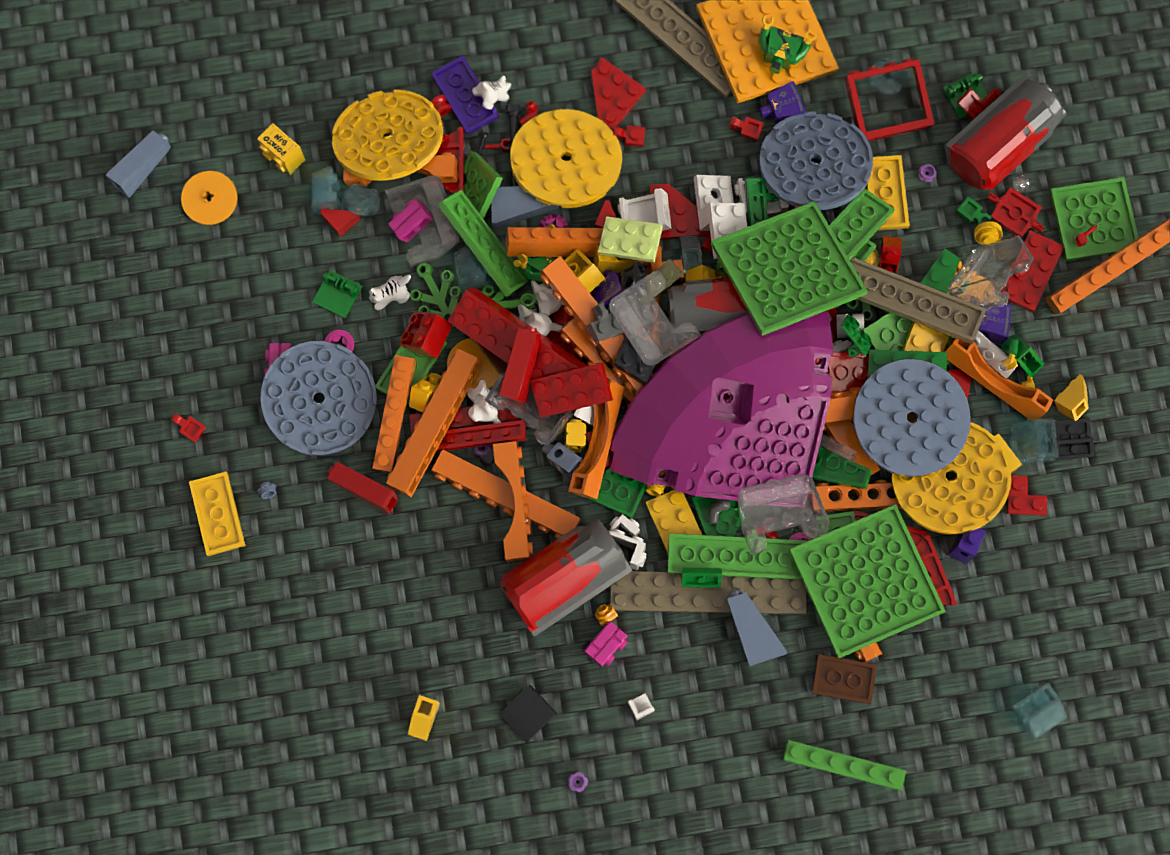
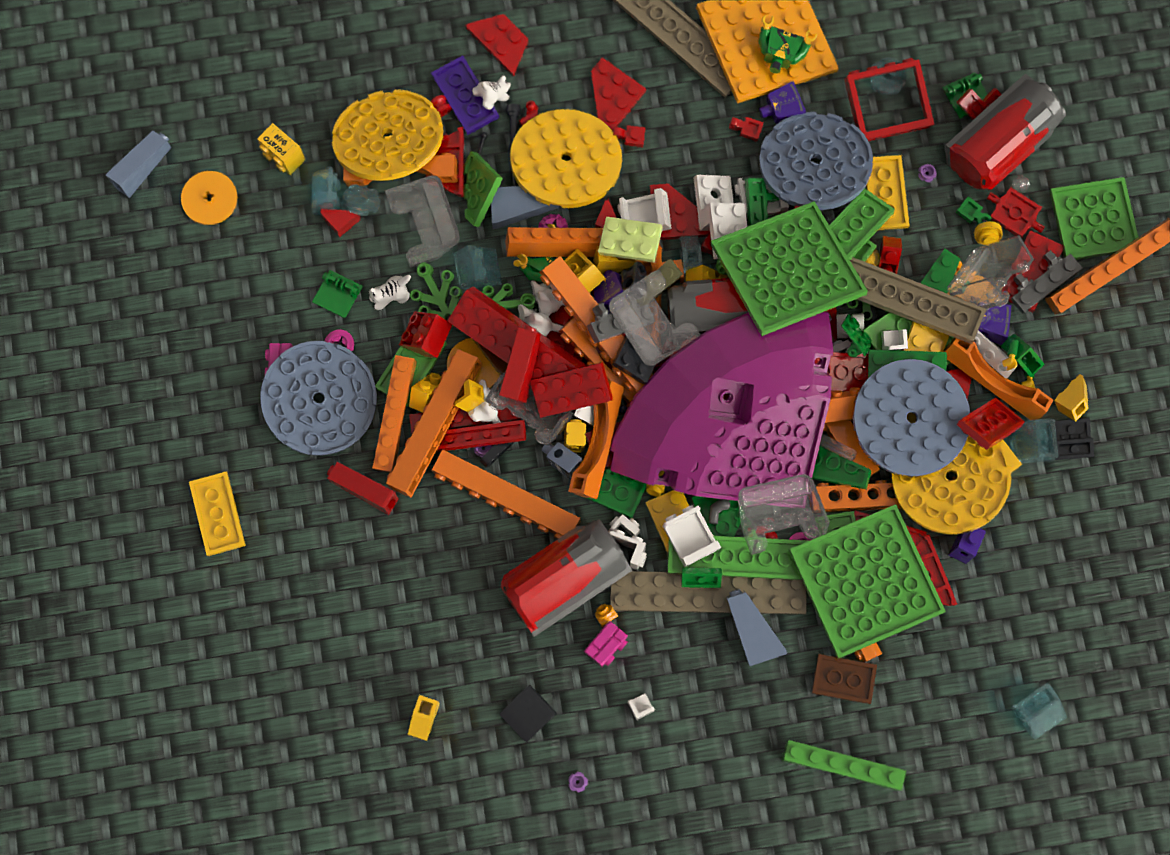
(189, 428): red plate -> none
(267, 490): sand blue plate -> none
(410, 220): dark pink brick -> none
(473, 396): none -> yellow panel
(483, 242): bright green plate -> none
(499, 145): red hand -> none
(501, 39): none -> red wing
(516, 541): orange arch -> none
(690, 535): none -> white panel
(894, 340): none -> white panel
(990, 423): none -> red plate
(1021, 503): red plate -> none
(1034, 291): none -> dark grey hinge
(1081, 238): red hand -> none

